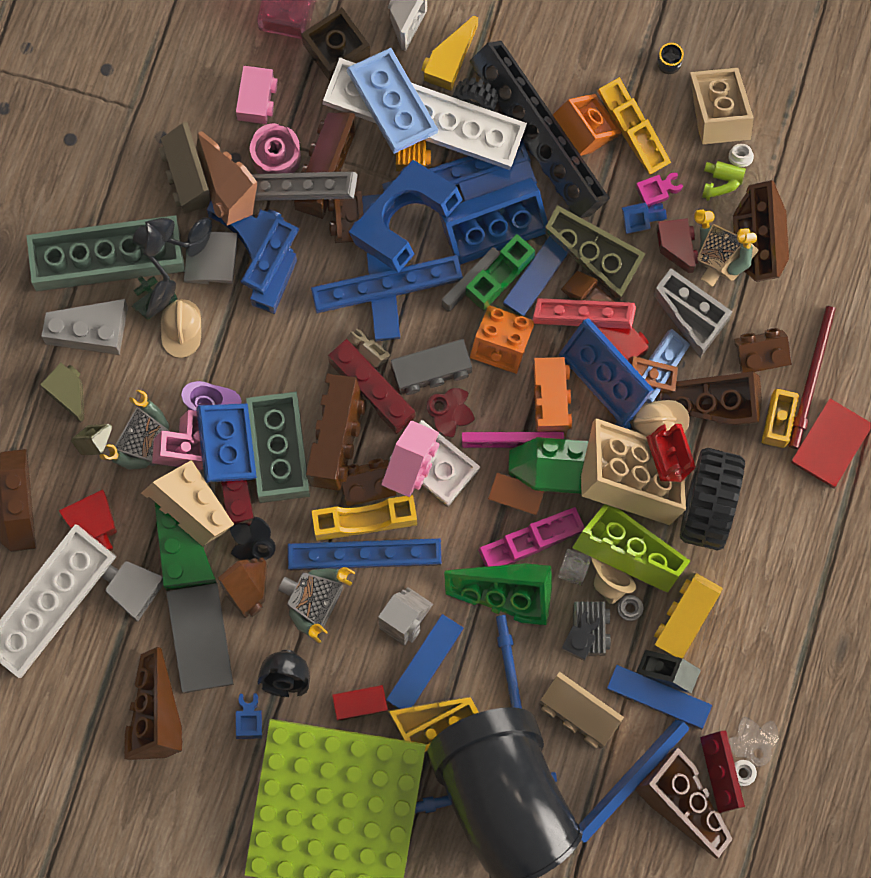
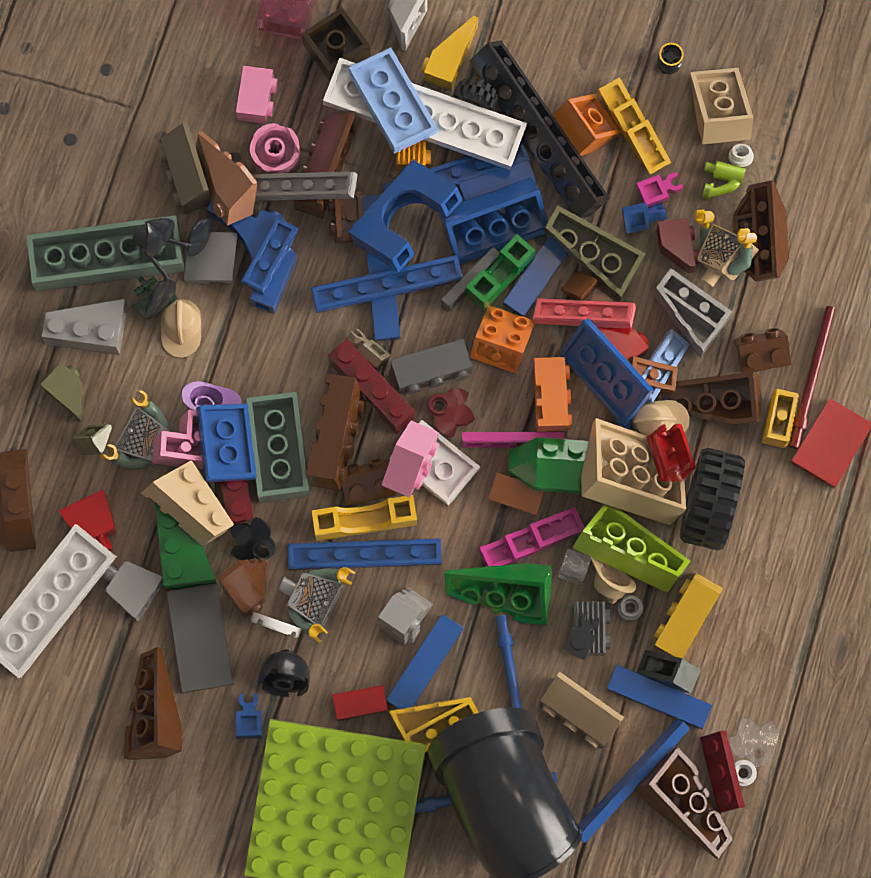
(276, 625): none -> white tile

